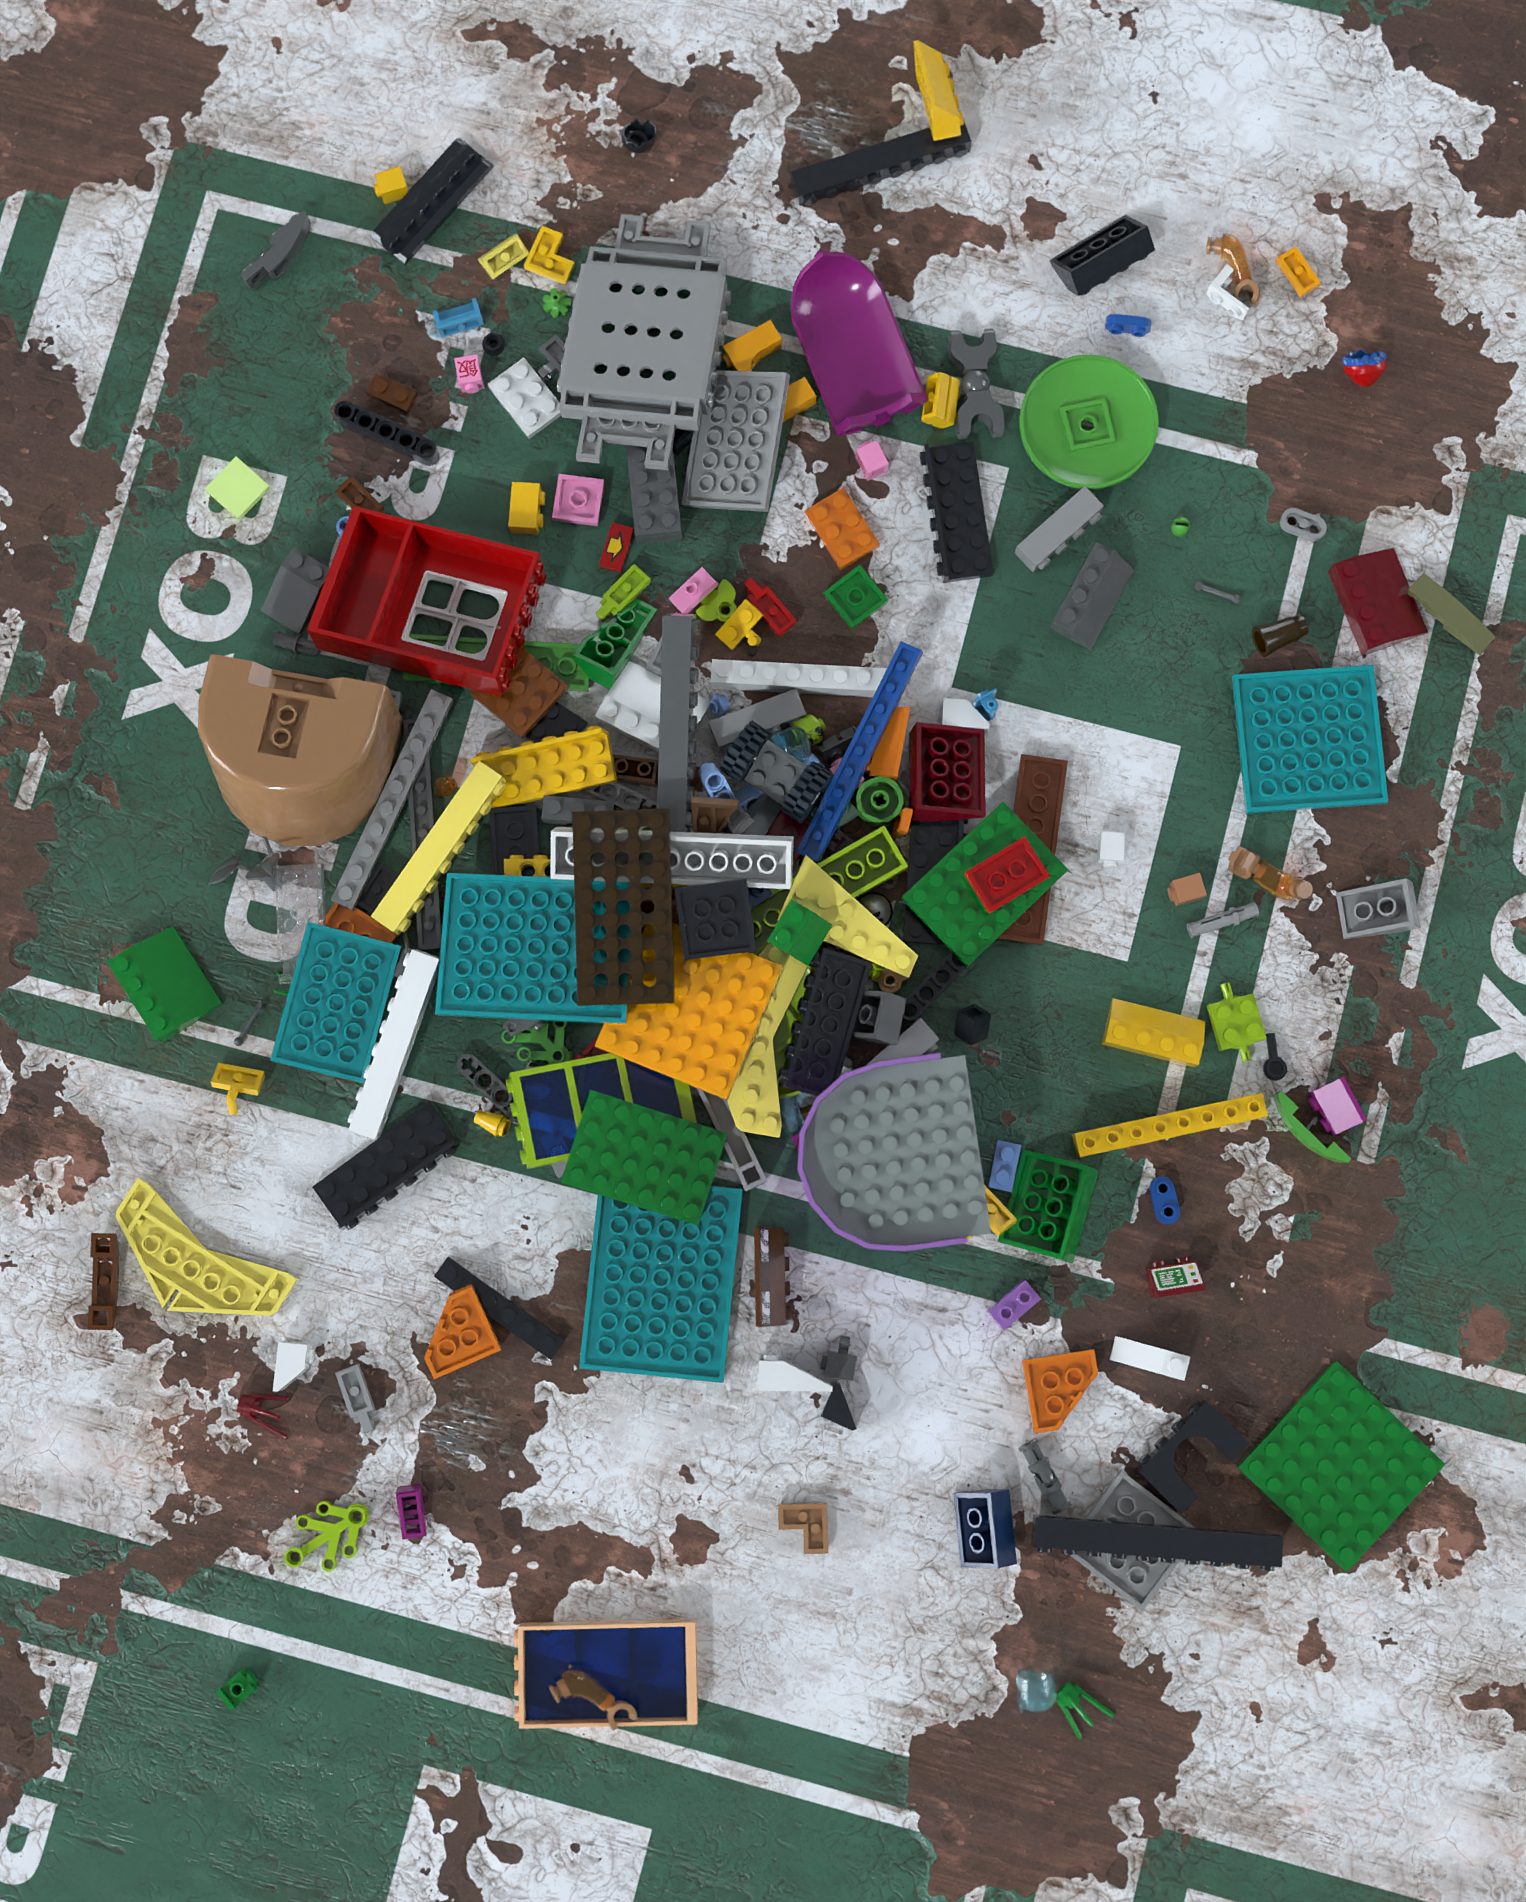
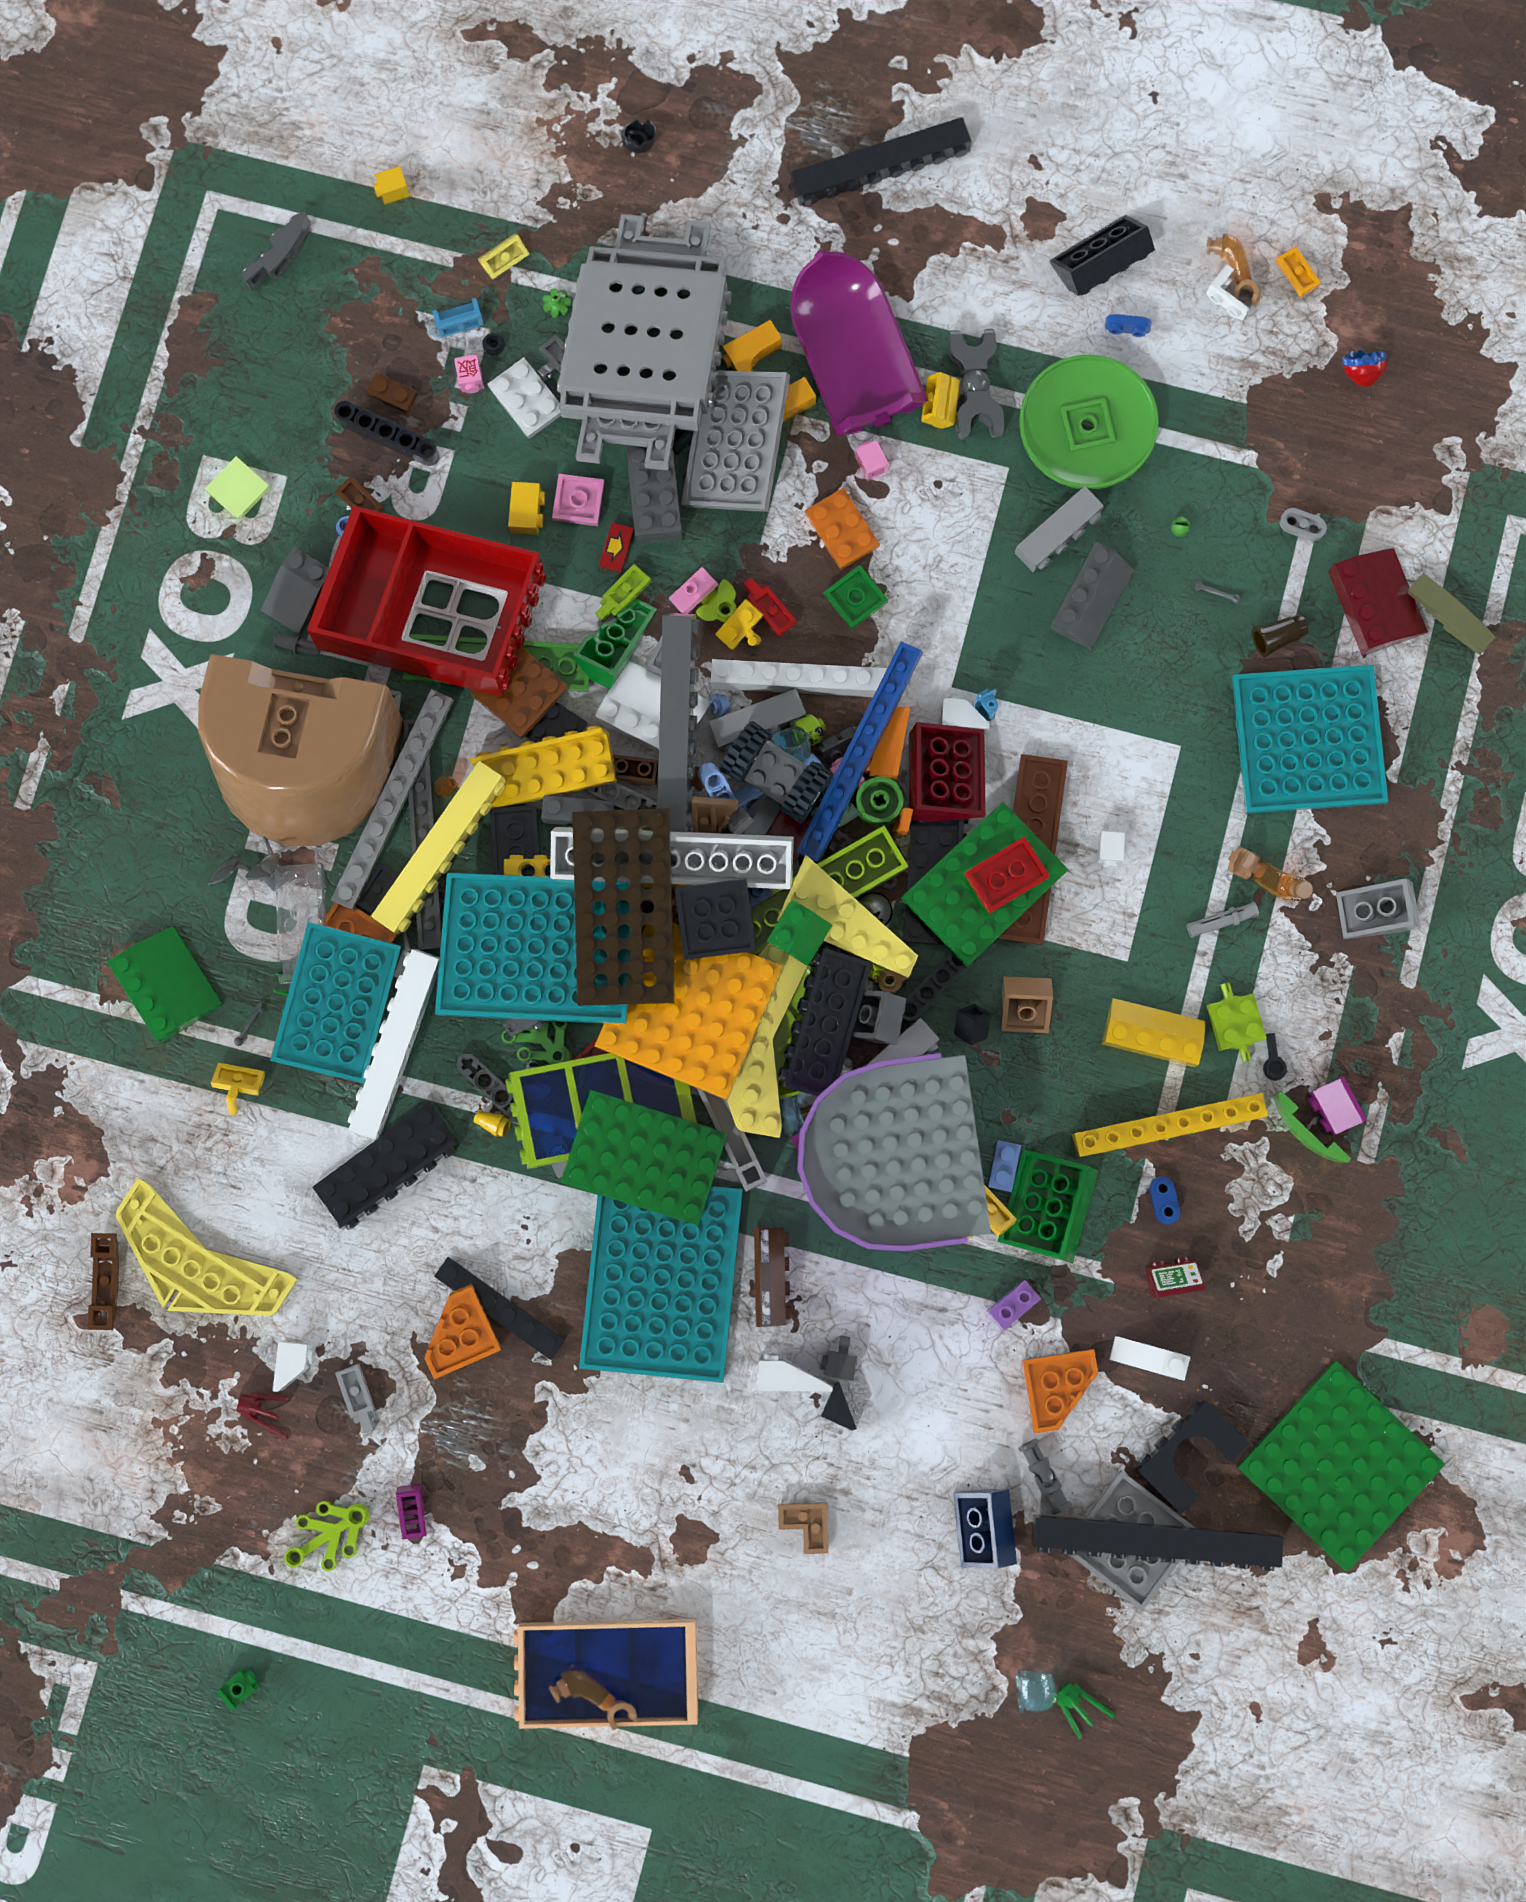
(431, 200): black plate -> none
(544, 260): yellow plate -> none
(937, 92): yellow slope -> none
(956, 512): black bracket -> none
(1026, 1004): none -> medium nougat slope
(1186, 889): nougat brick -> none

